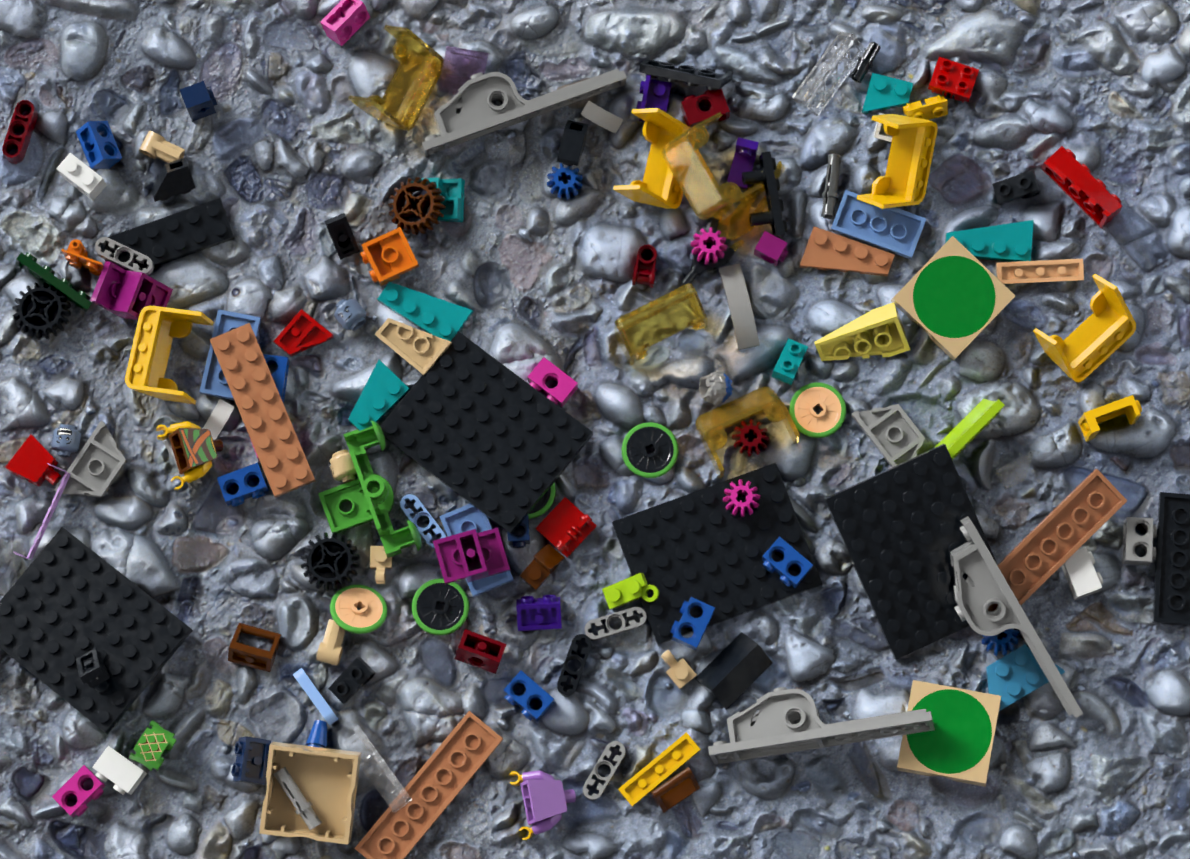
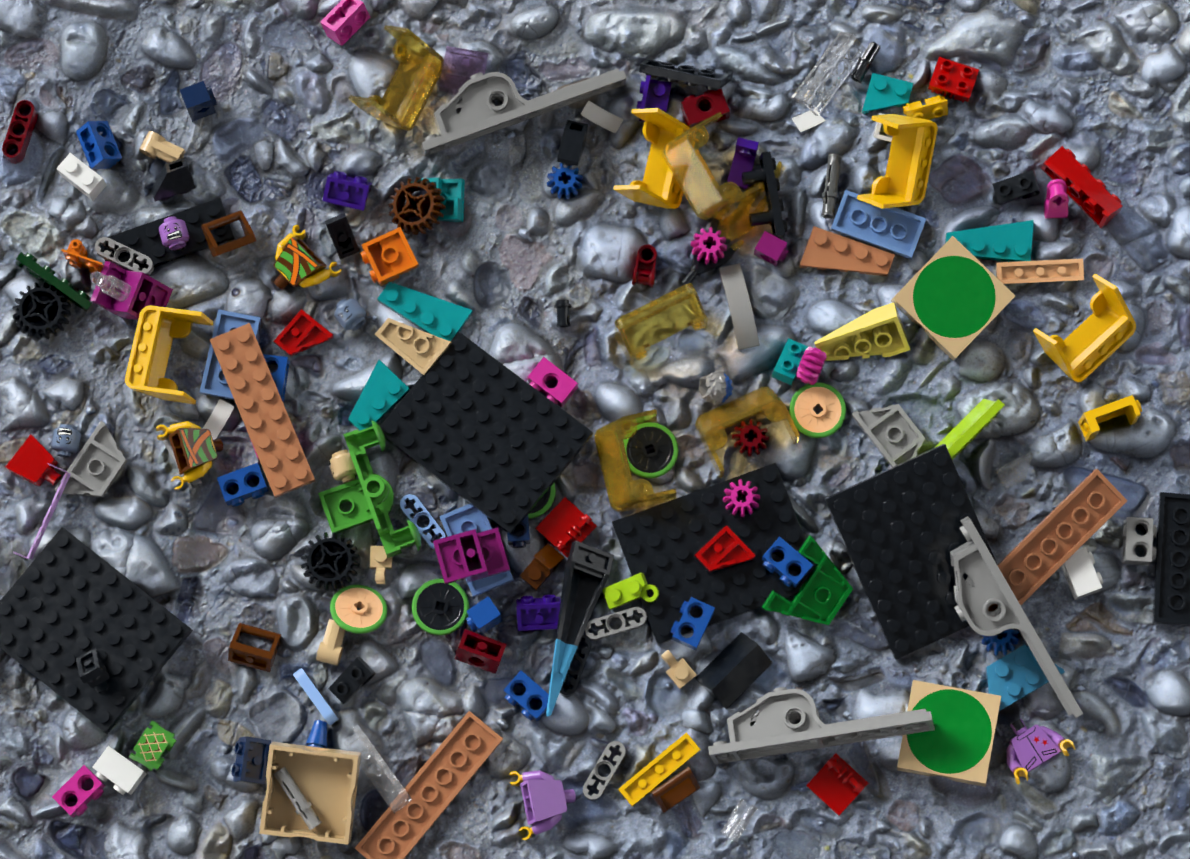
(108, 285): none -> clear hinge
(174, 233): none -> medium lavender head
(218, 250): none -> reddish brown tile
(299, 263): none -> torso
(347, 190): none -> dark purple bracket
(483, 616): none -> blue brick
(563, 313): none -> black pin
(582, 586): none -> black plate
(622, 491): none -> clear yellow windscreen
(724, 551): none -> red wing
(735, 824): none -> clear hinge
(807, 120): none -> white sticker
(811, 365): none -> dark pink gear
(820, 594): none -> green wing
(837, 784): none -> red hinge
(1033, 748): none -> medium lavender torso
(1056, 200): none -> dark pink piece

